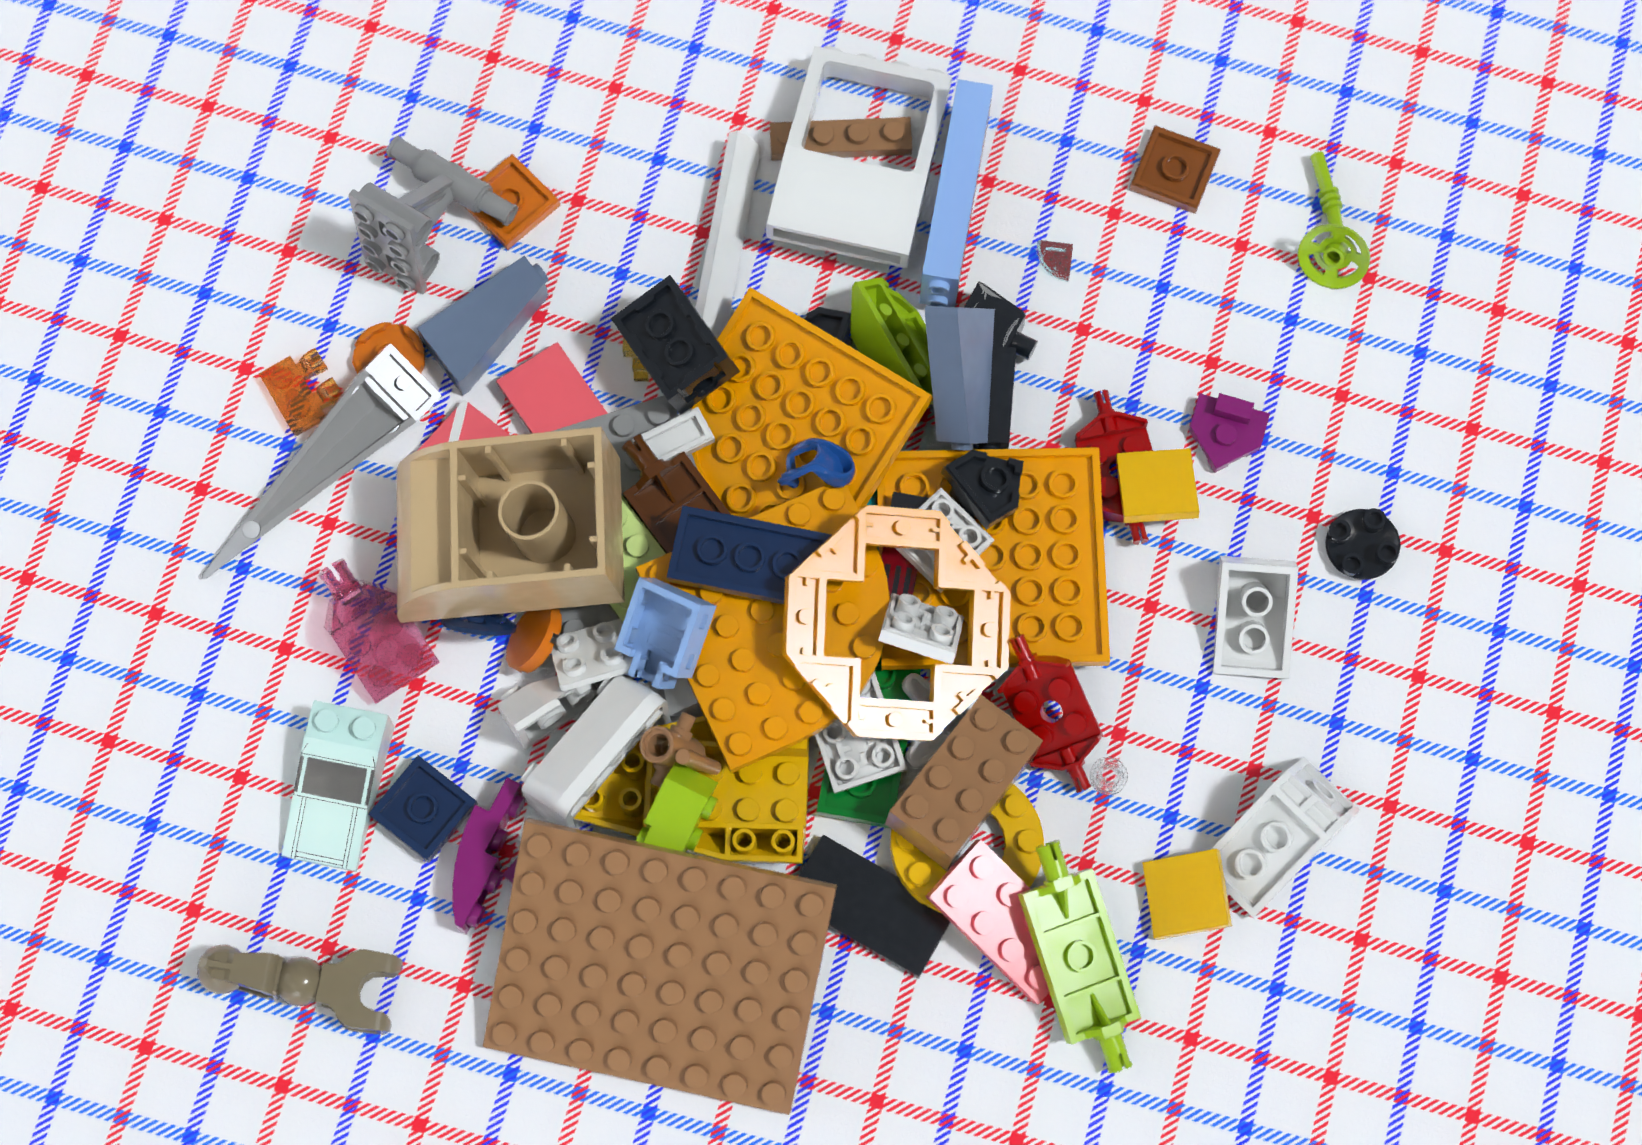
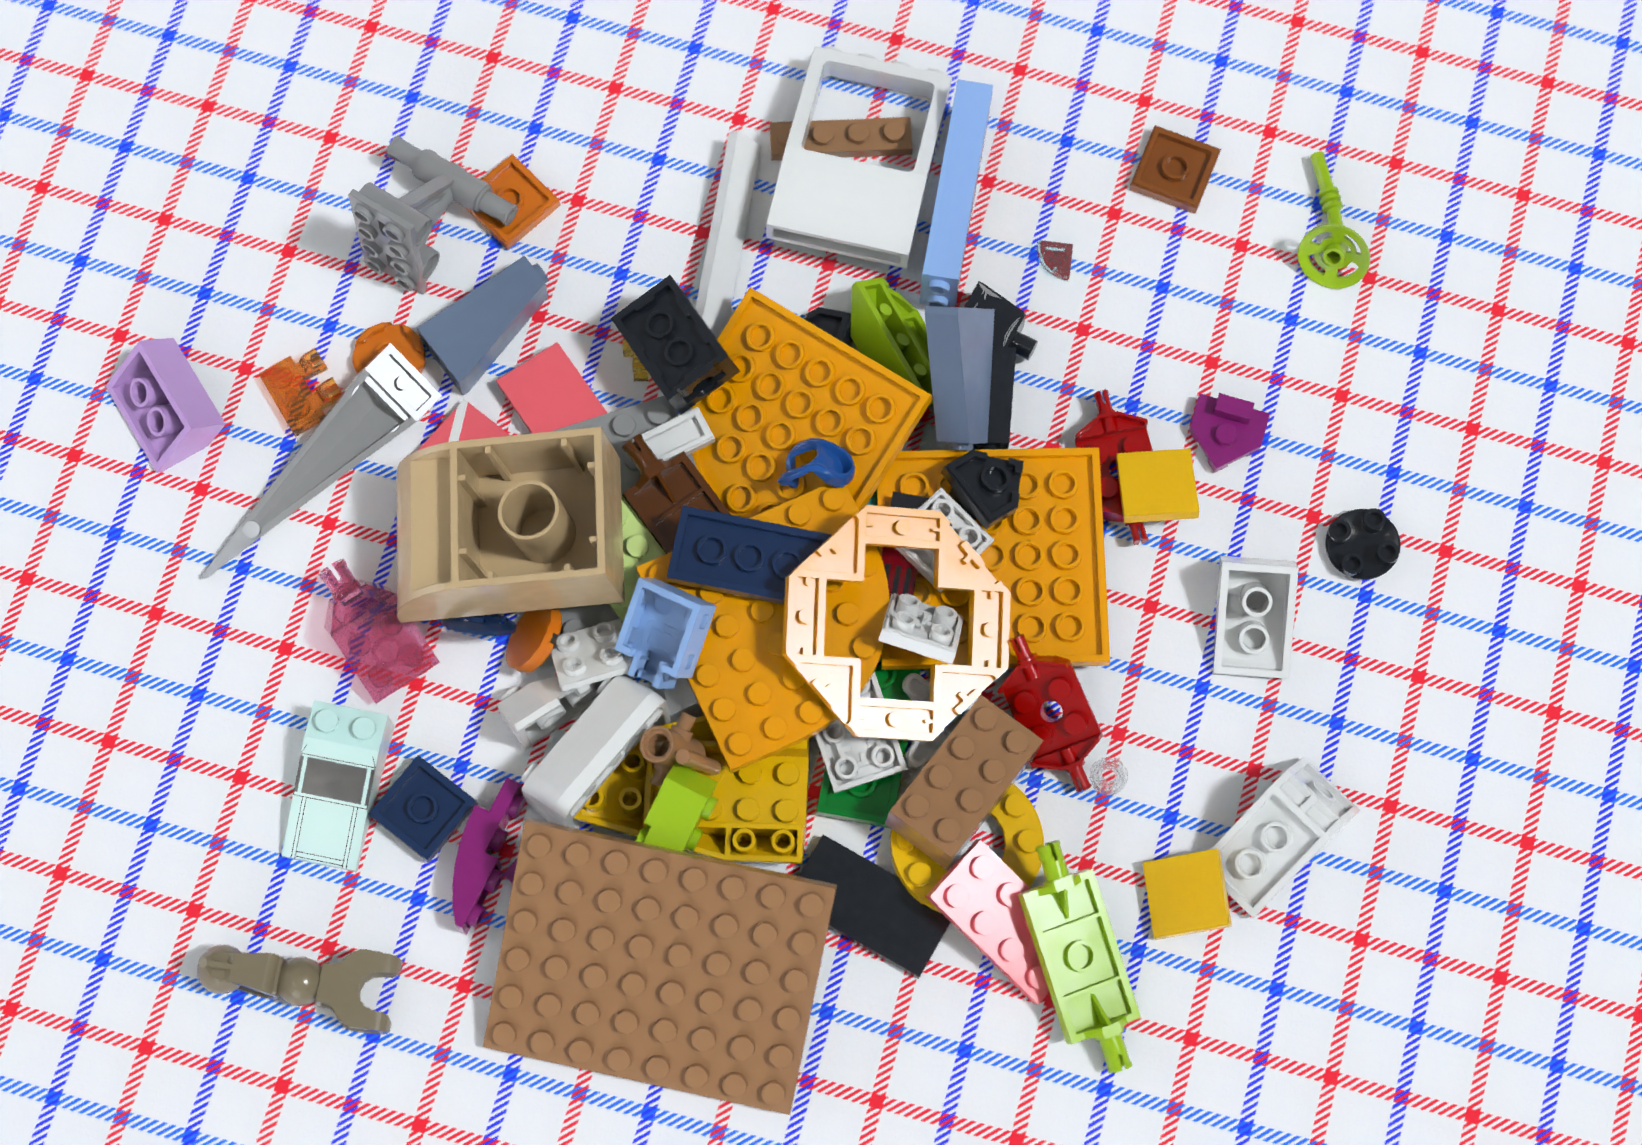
(164, 403): none -> lavender slope

